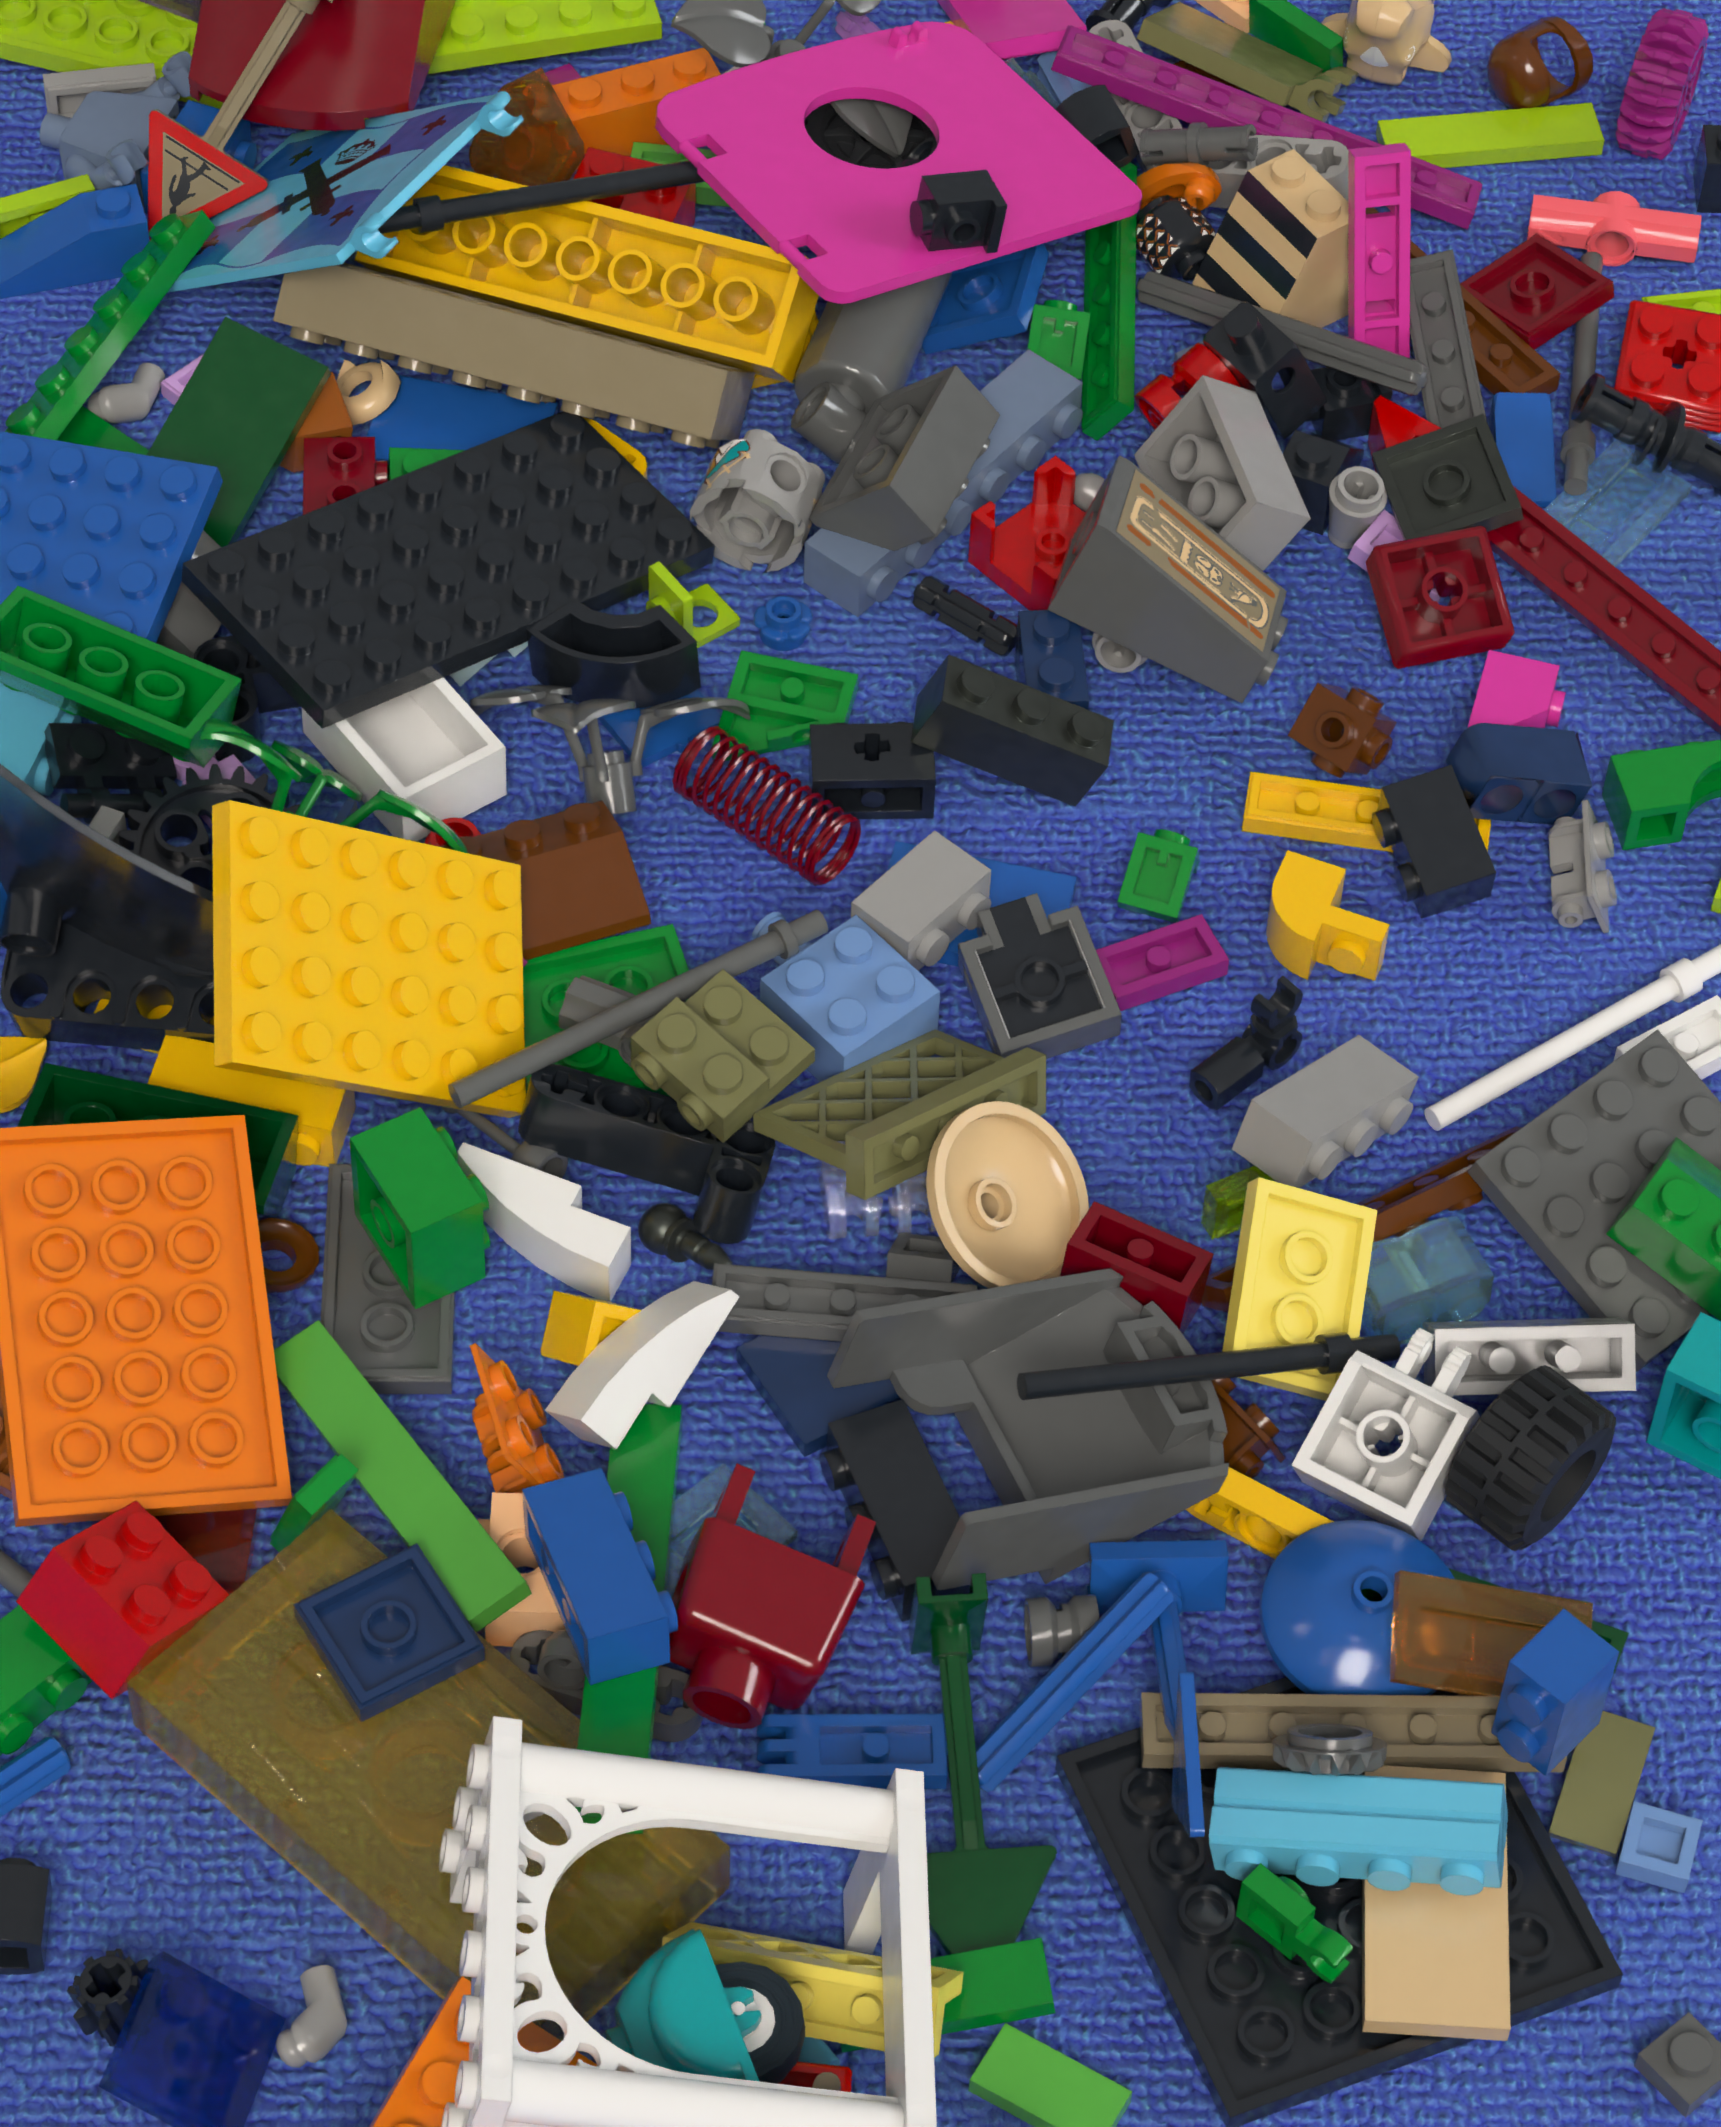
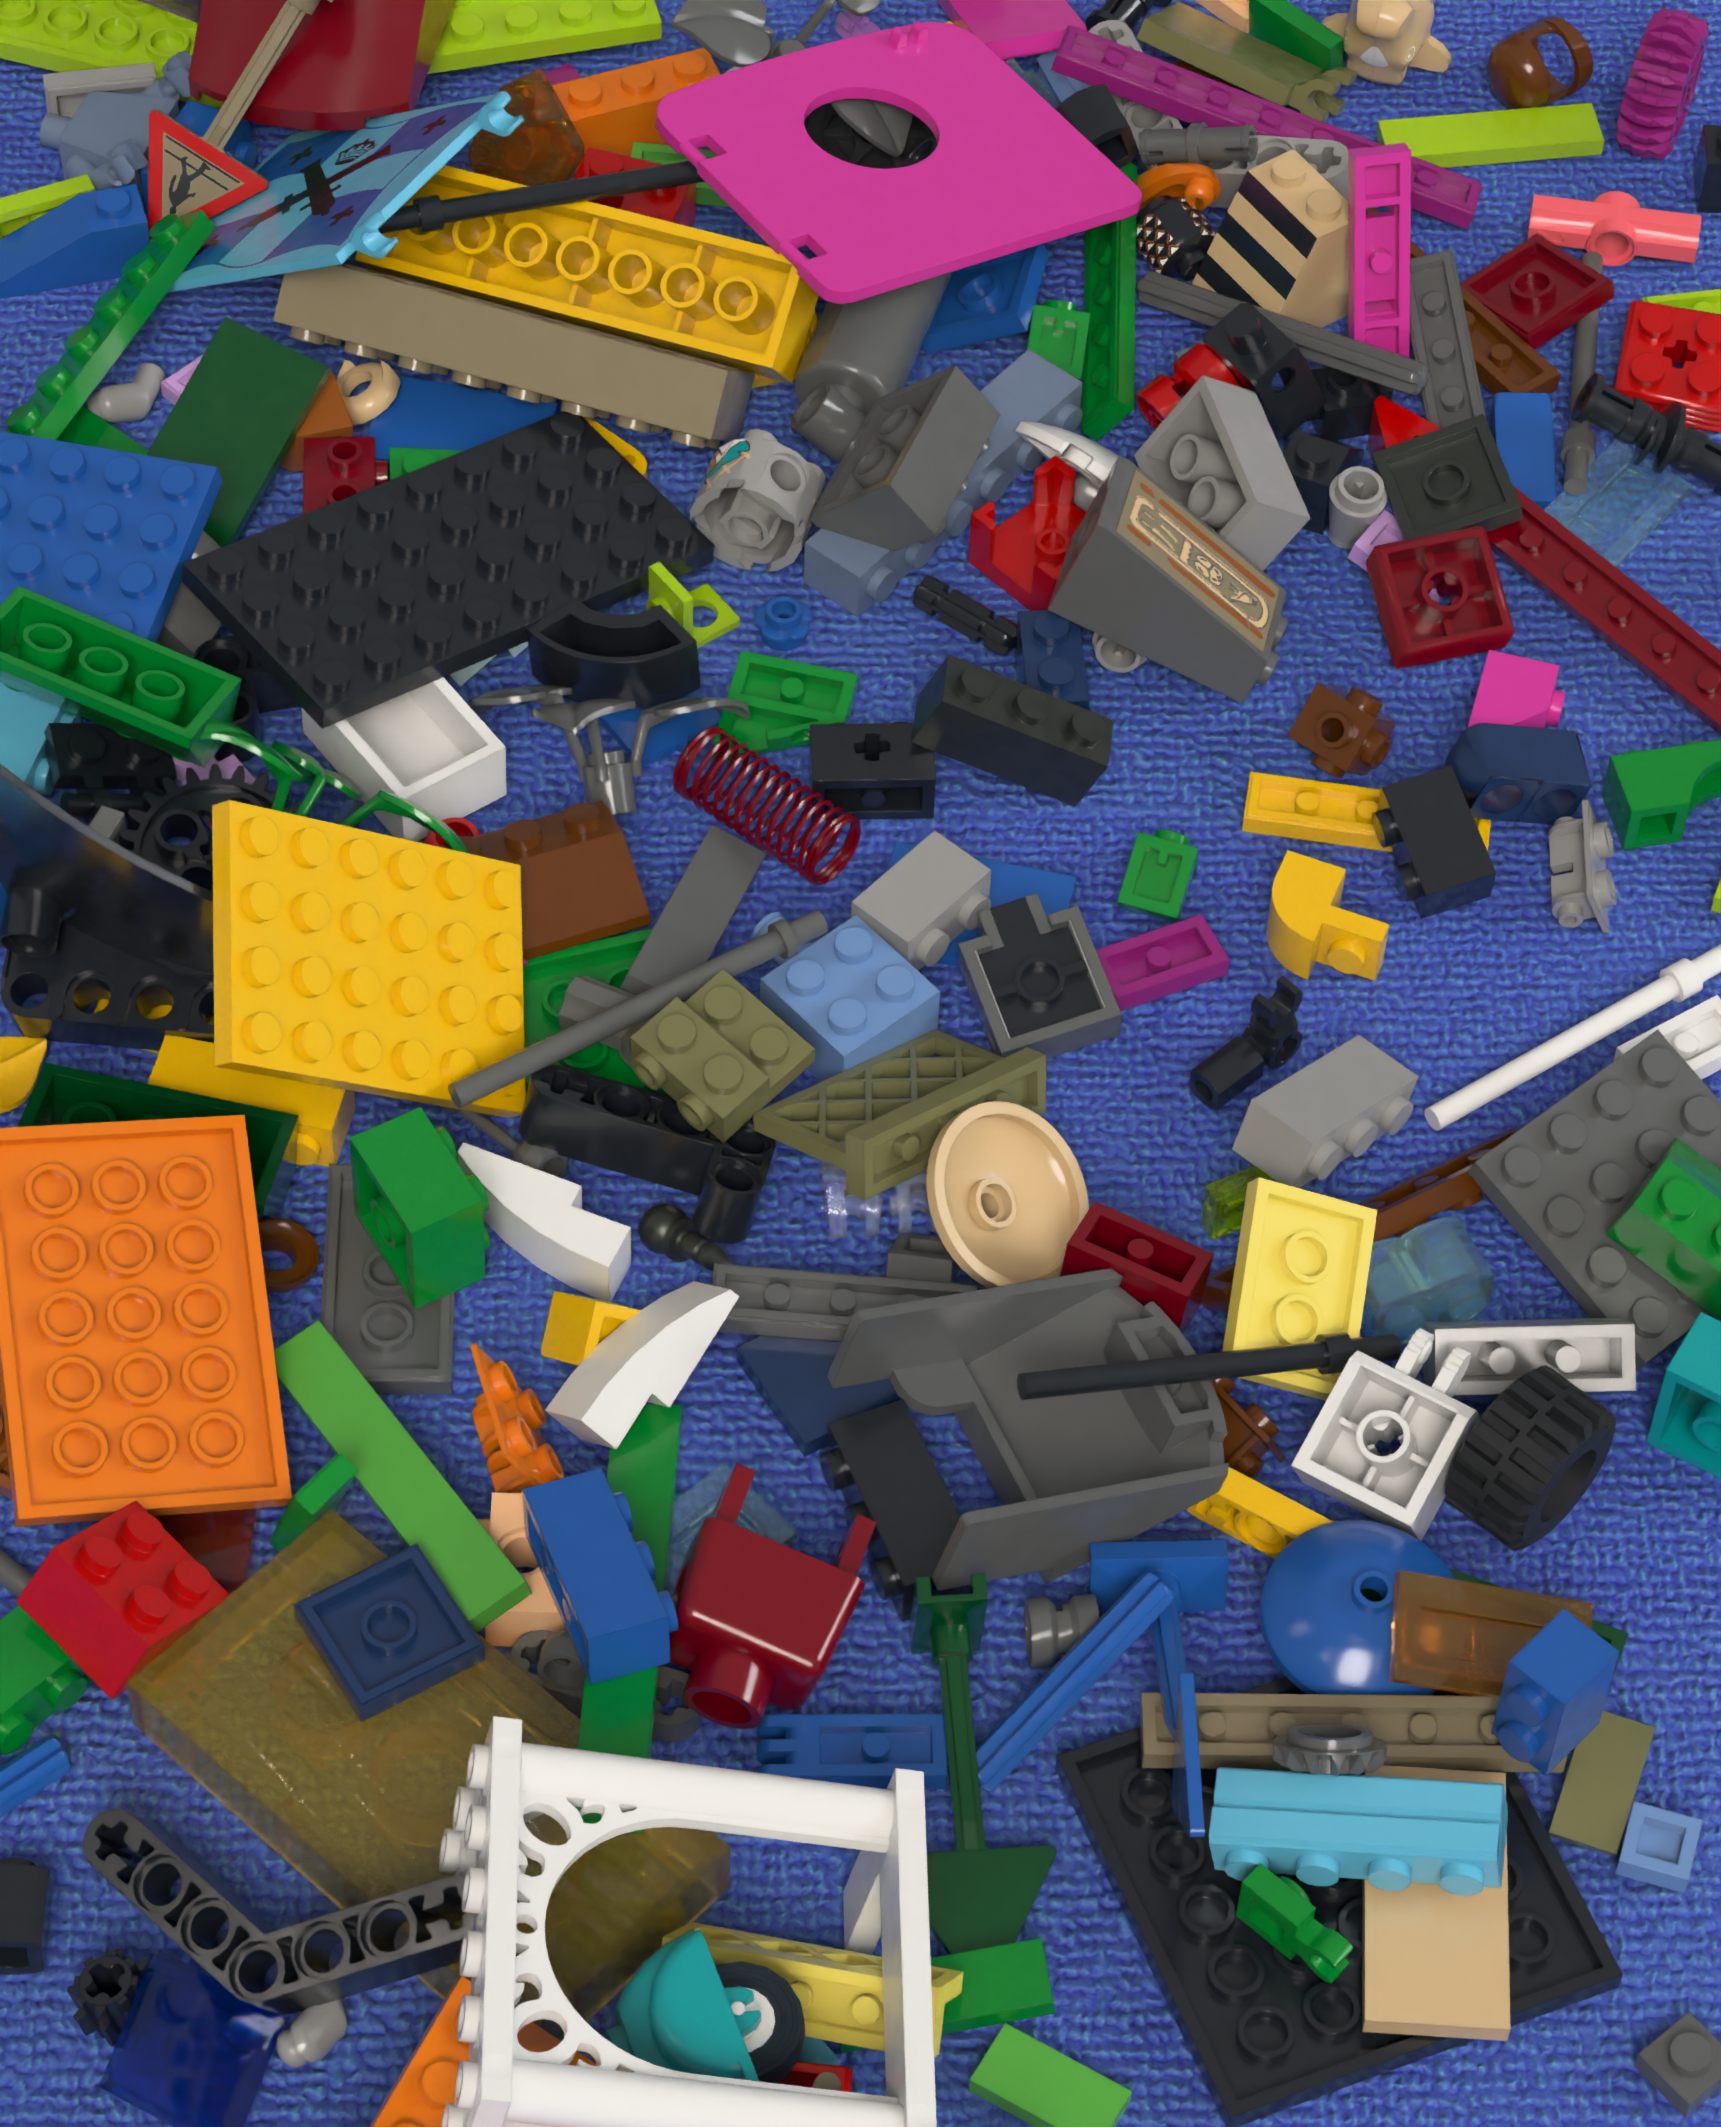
(254, 1943): none -> black beam
(696, 911): none -> dark grey tile
(958, 211): black brick -> none
(1075, 450): none -> white brick

